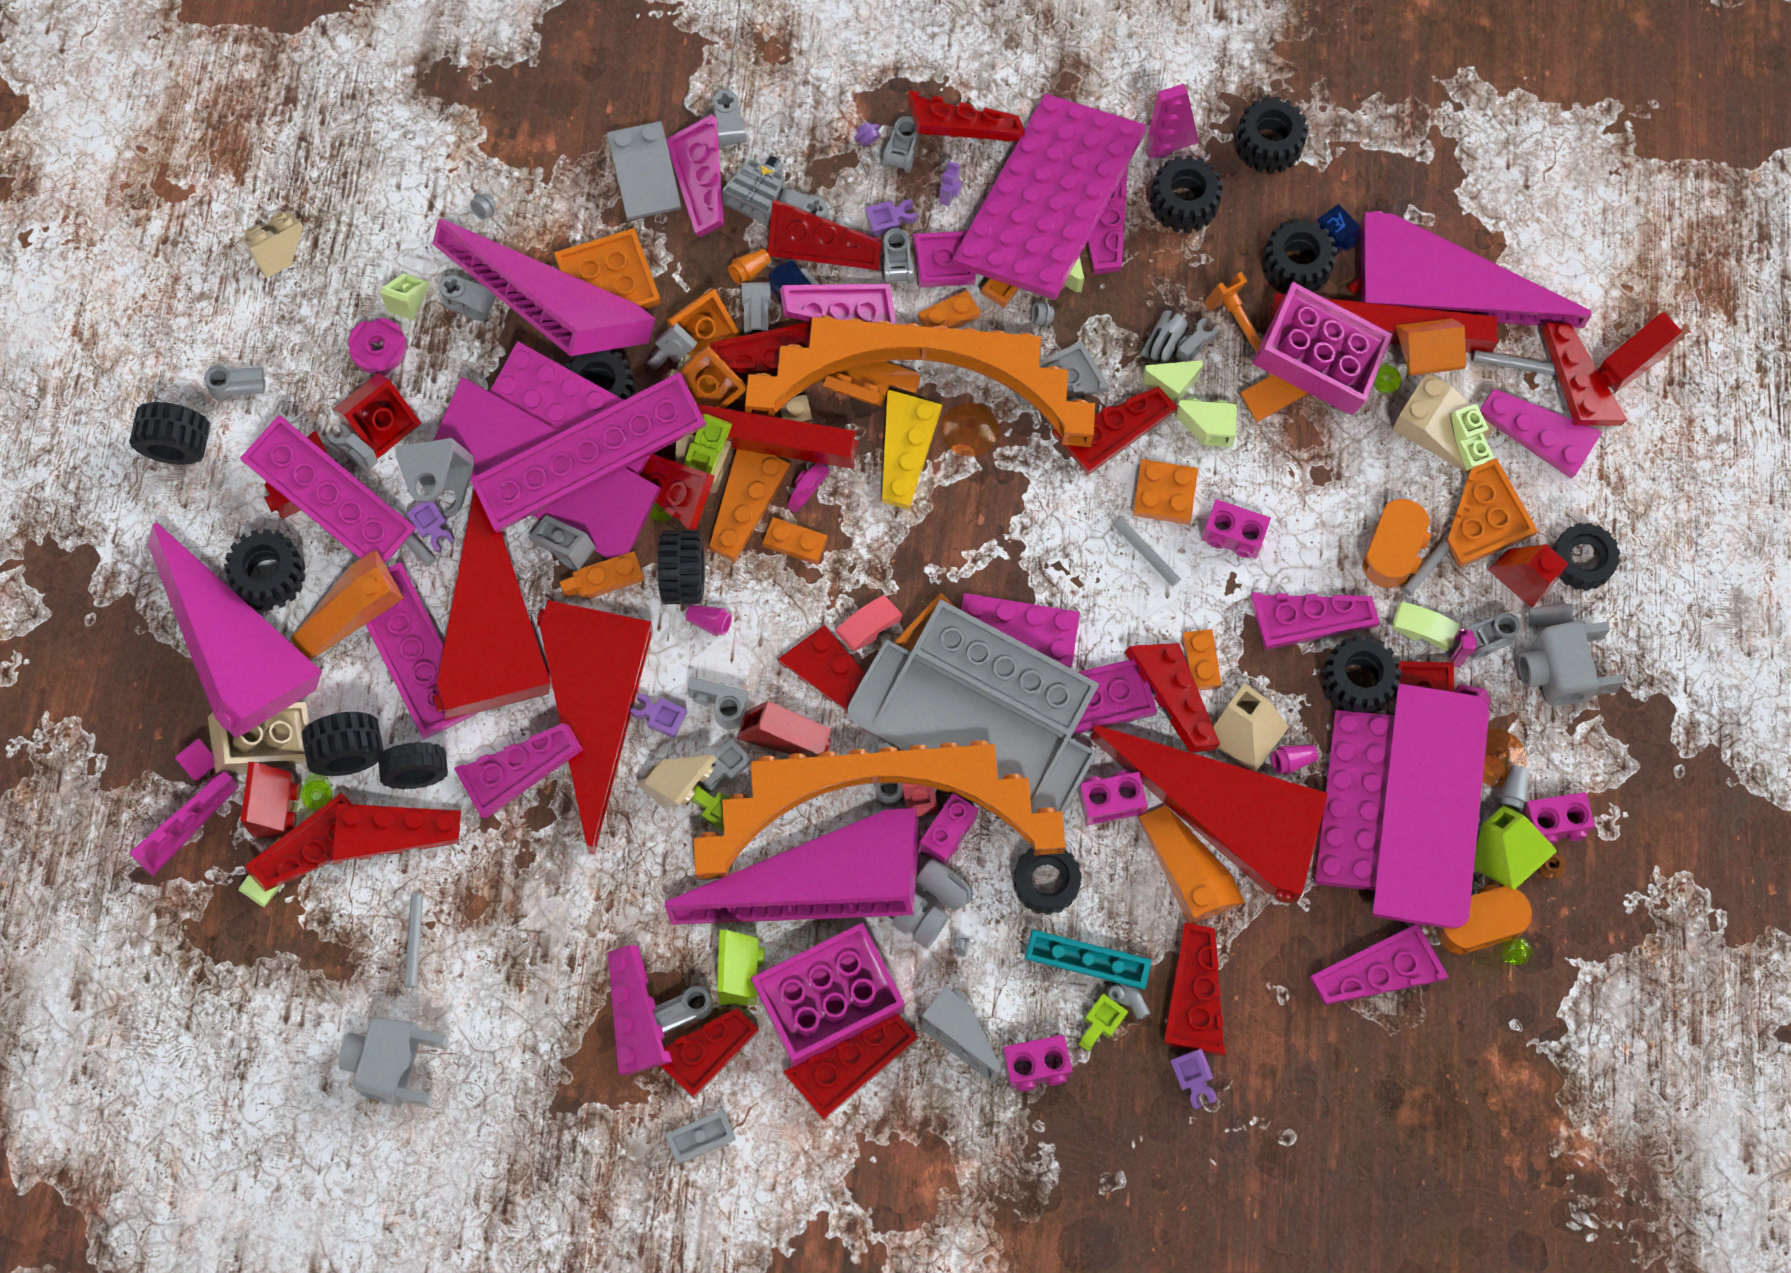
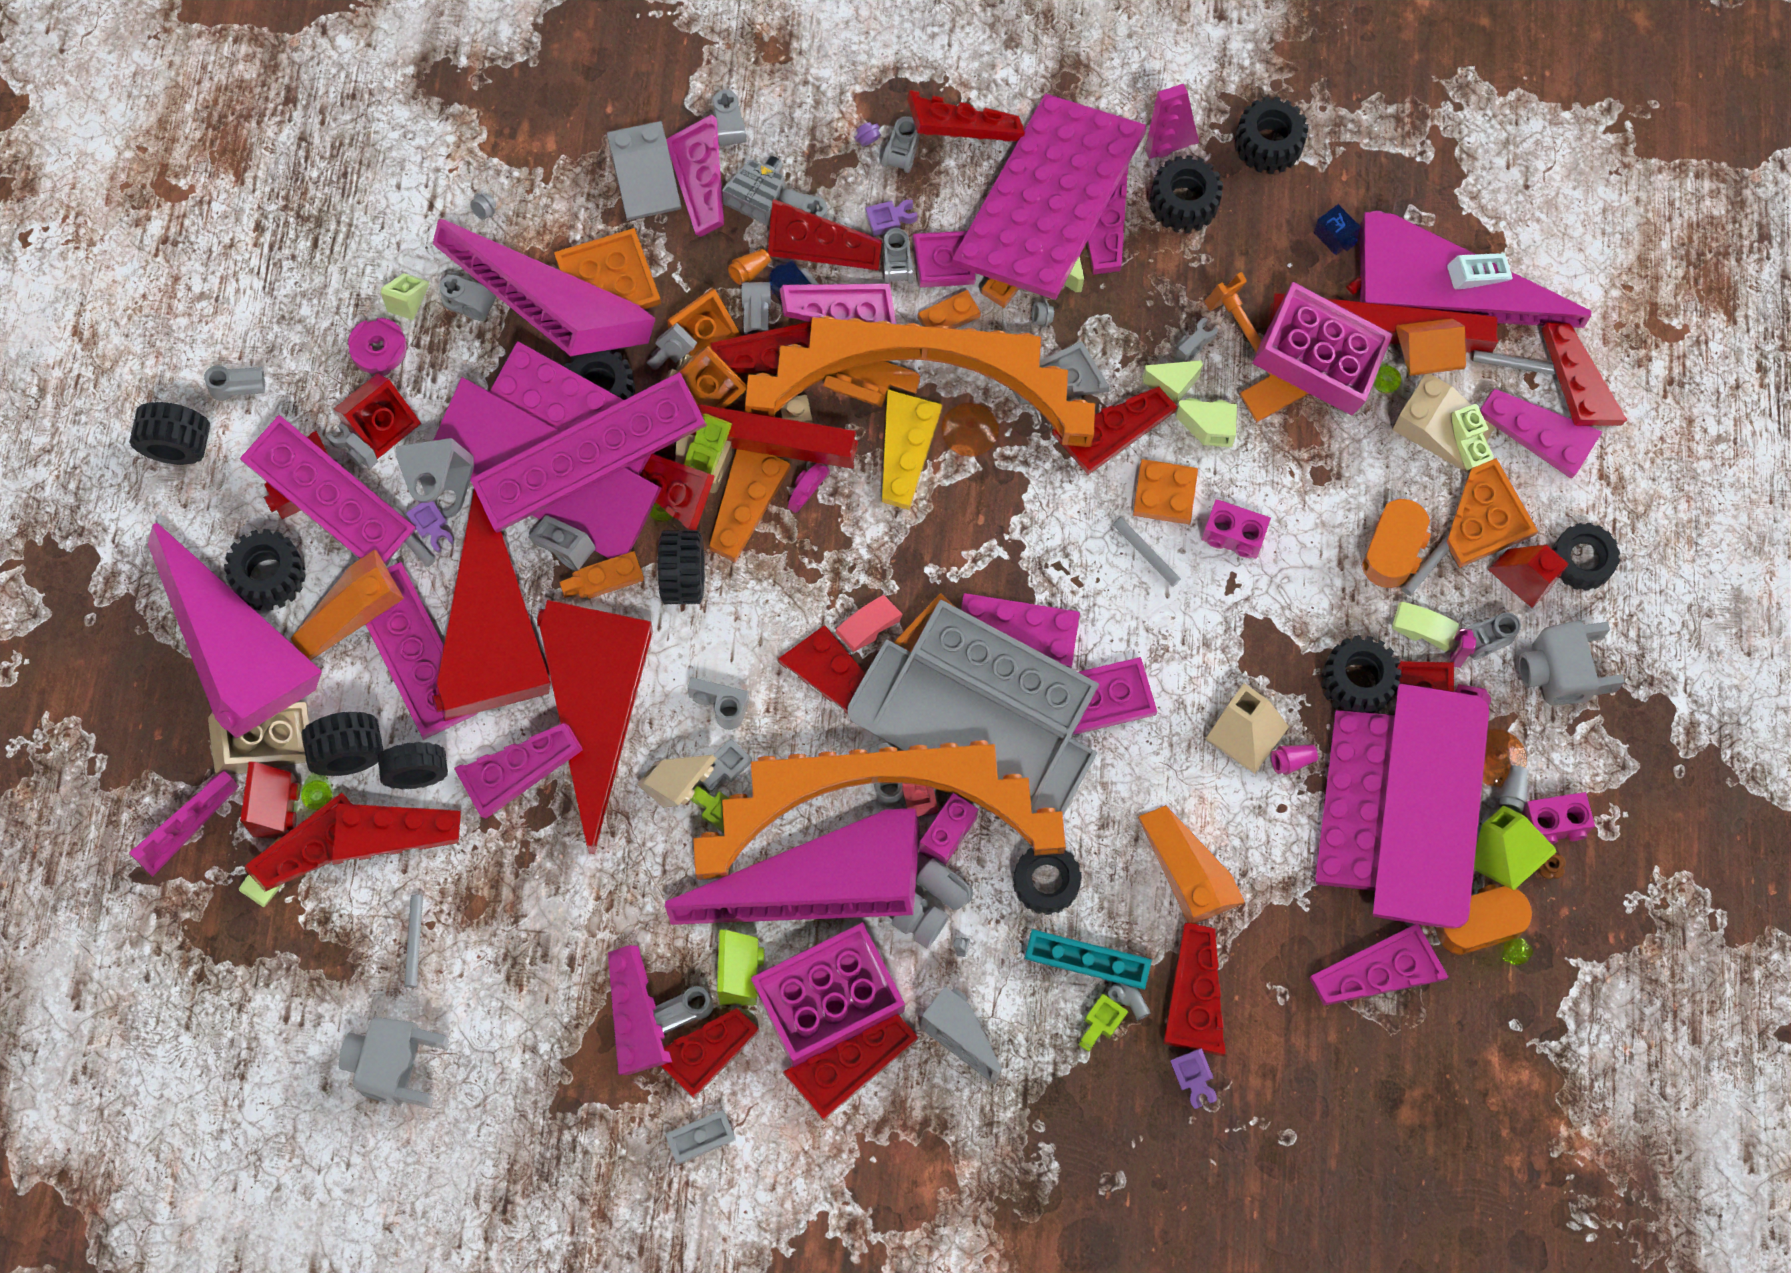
(196, 760): dark pink slope -> none
(274, 243): tan slope -> none
(662, 717): medium lavender plate -> none
(711, 619): dark pink cone -> none
(783, 731): slope -> none
(795, 541): orange plate -> none
(951, 185): medium lavender plate -> none
(1034, 1054): dark pink brick -> none
(1115, 805): dark pink brick -> none
(1164, 337): light grey arm -> none
(1177, 692): red wing -> none
(1202, 659): orange plate -> none
(1247, 816): red slope -> none
(1300, 619): dark pink wing -> none
(1303, 238): black tyre -> none
(1464, 278): none -> light aqua slope
(1551, 614): light grey cone -> none
(1640, 352): red slope -> none

